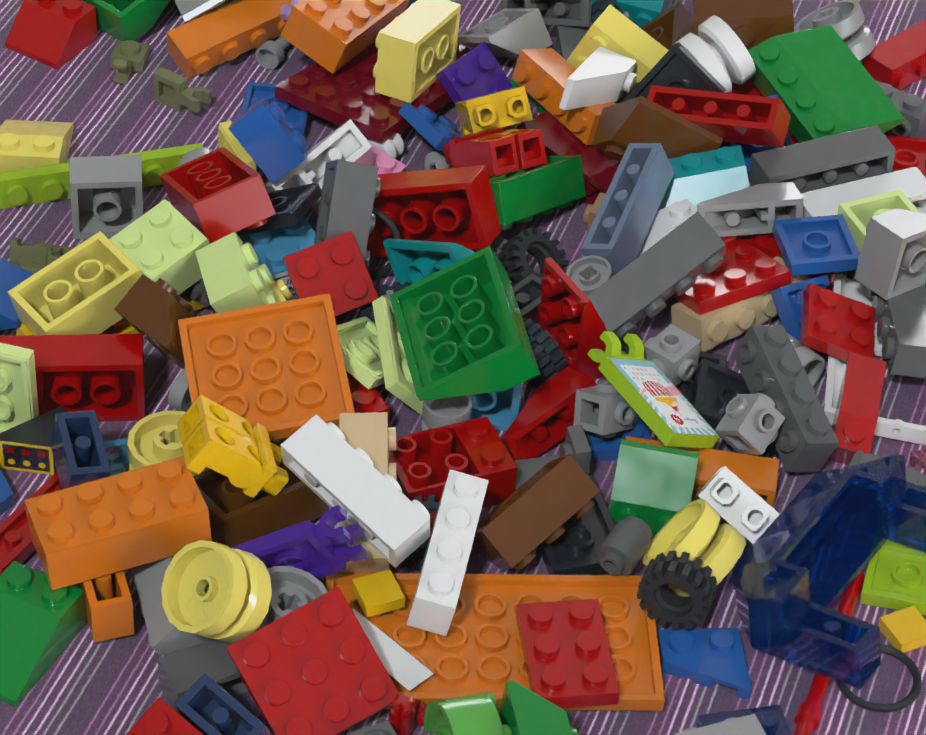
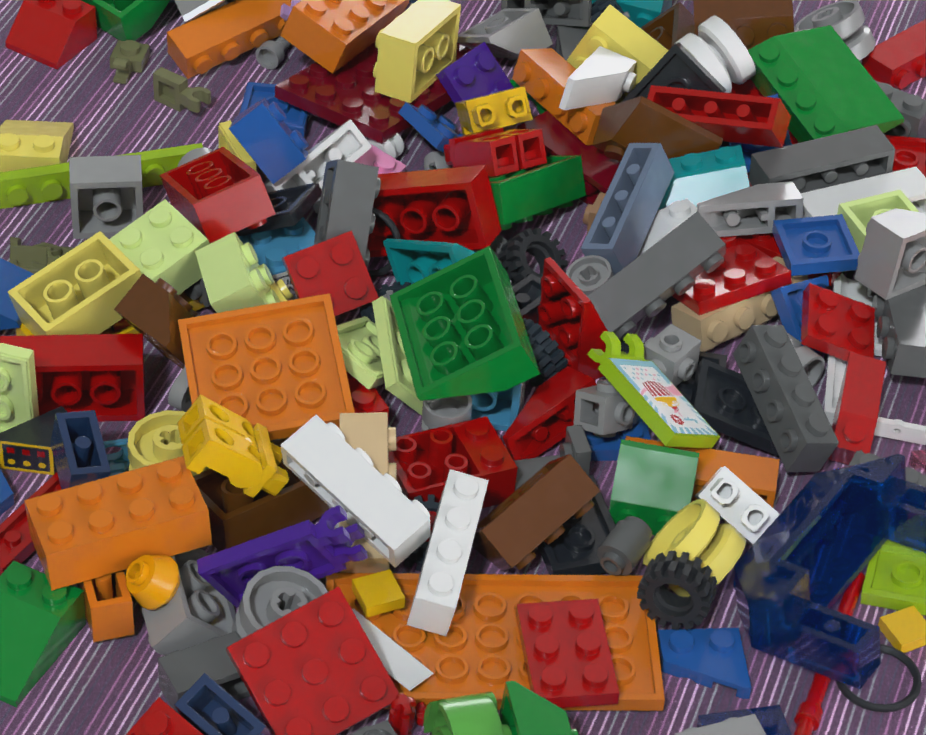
(153, 580): none -> light orange cone
(216, 591): light yellow wheel -> none
(750, 423): light grey brick -> none

